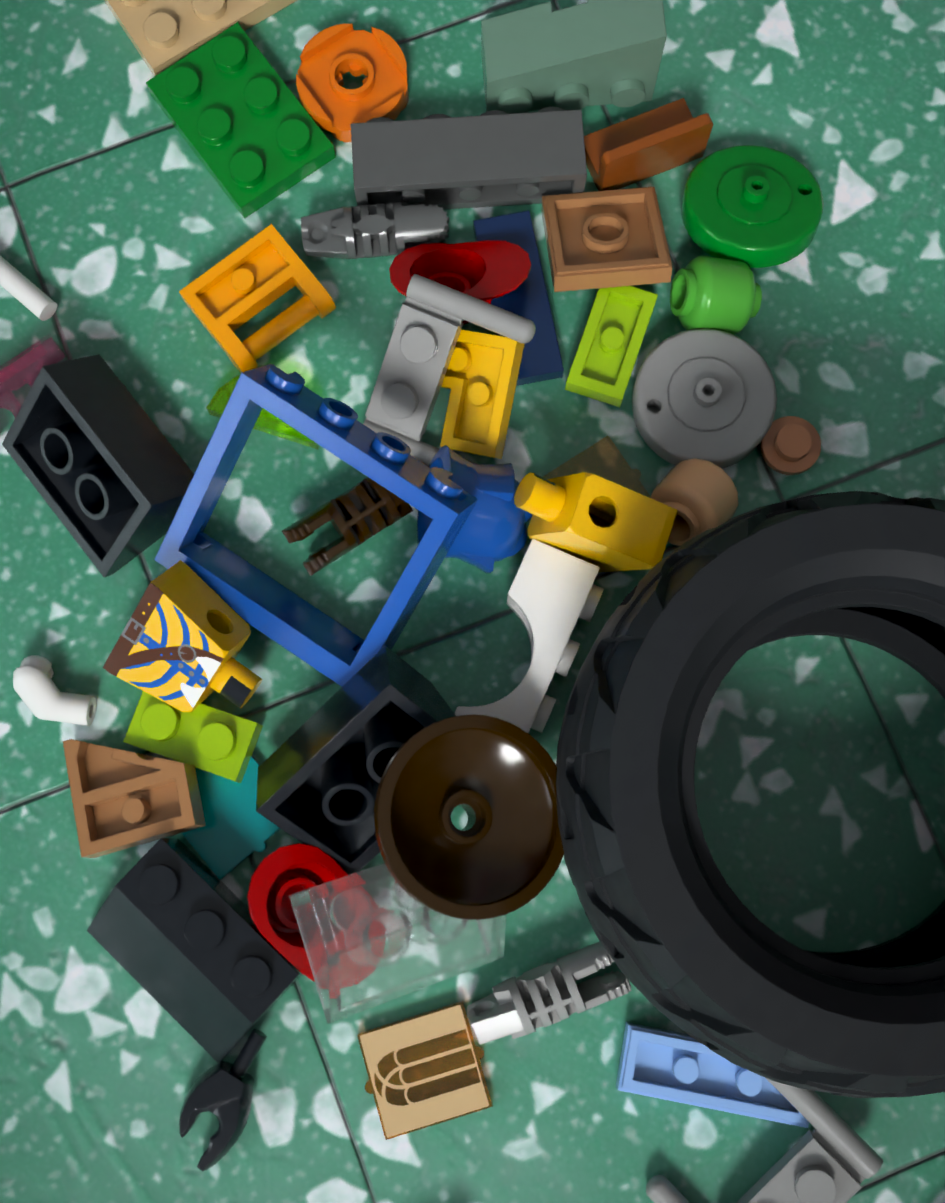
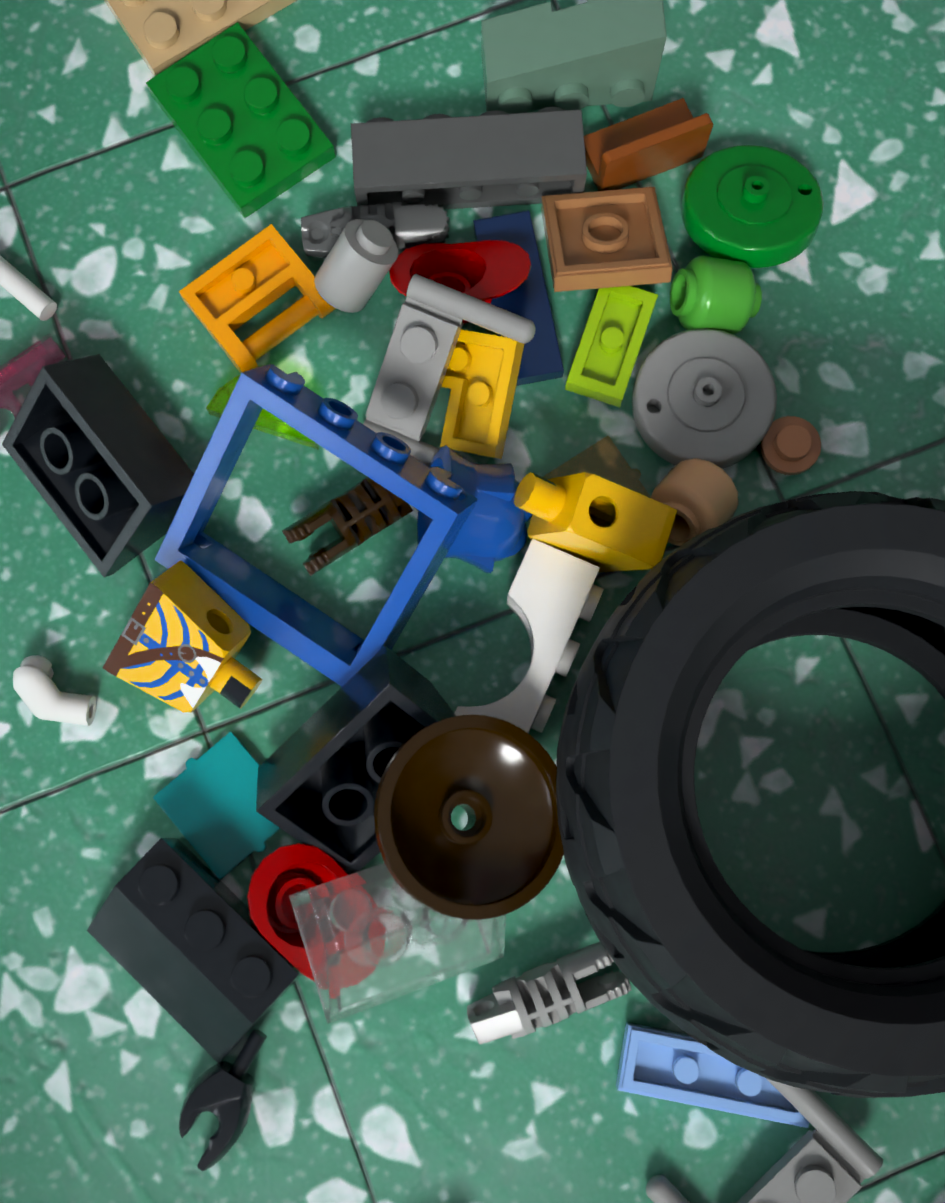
(128, 797): medium nougat wing -> none
(203, 738): lime plate -> none
(346, 50): orange plate -> none
(356, 265): none -> light grey brick
(424, 1070): piece -> none

